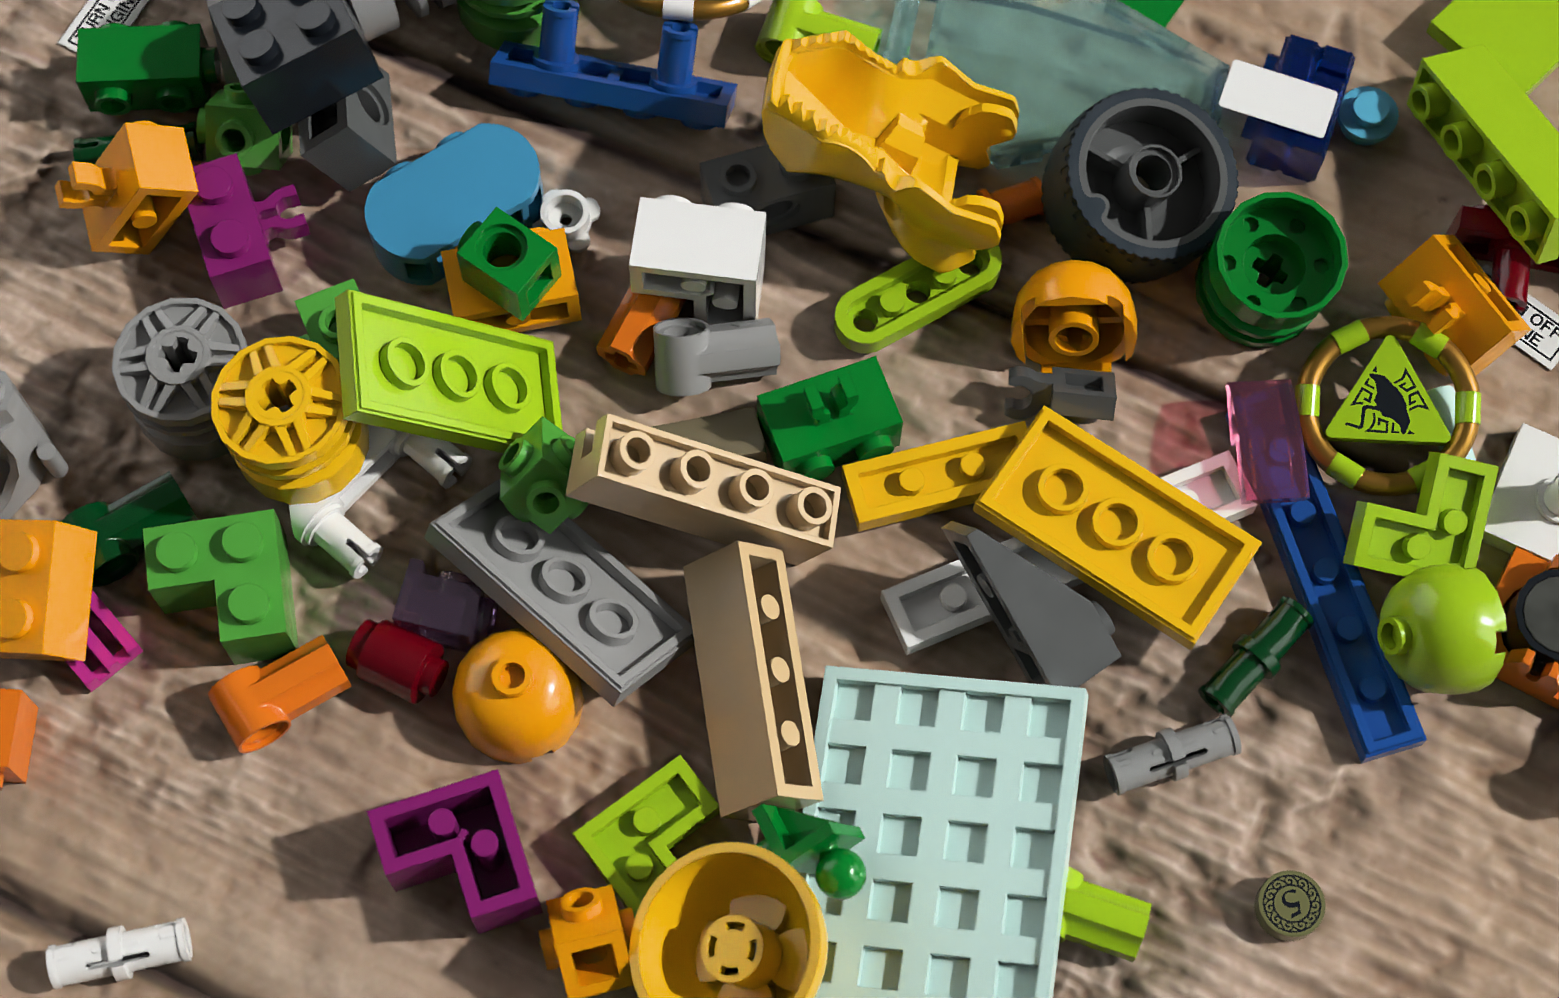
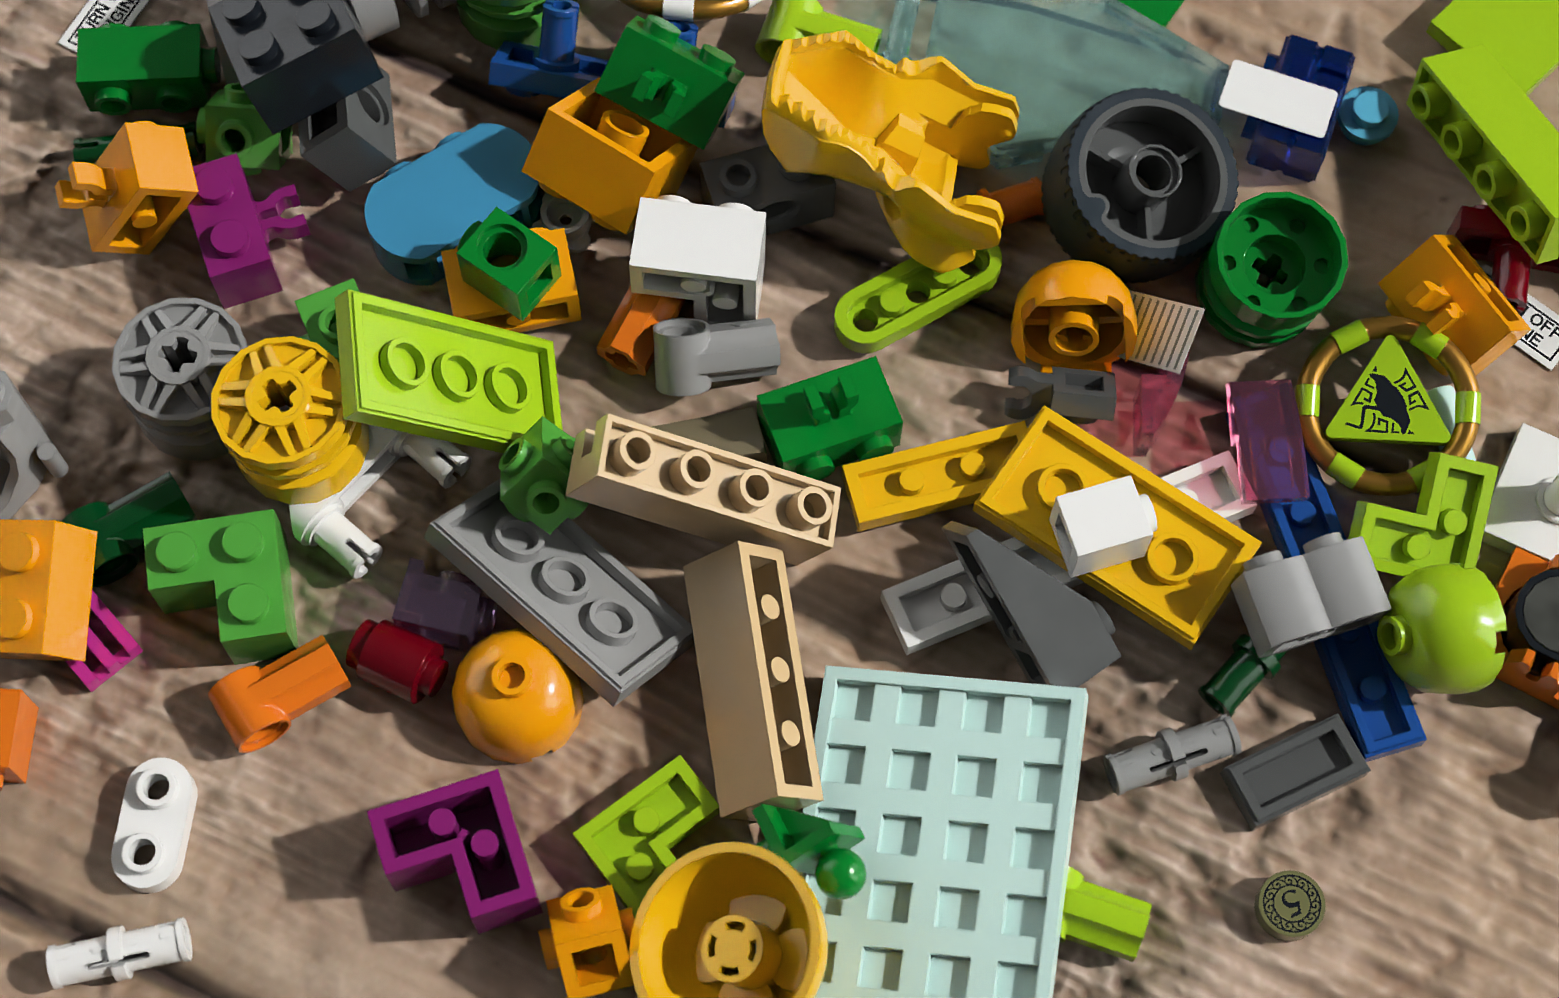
(154, 822): none -> white plate
(605, 158): none -> light orange brick
(670, 79): none -> green brick
(1103, 525): none -> white brick
(1153, 405): none -> clear pink slope
(1163, 331): none -> white sticker
(1294, 772): none -> dark grey tile
(1309, 594): none -> light grey brick

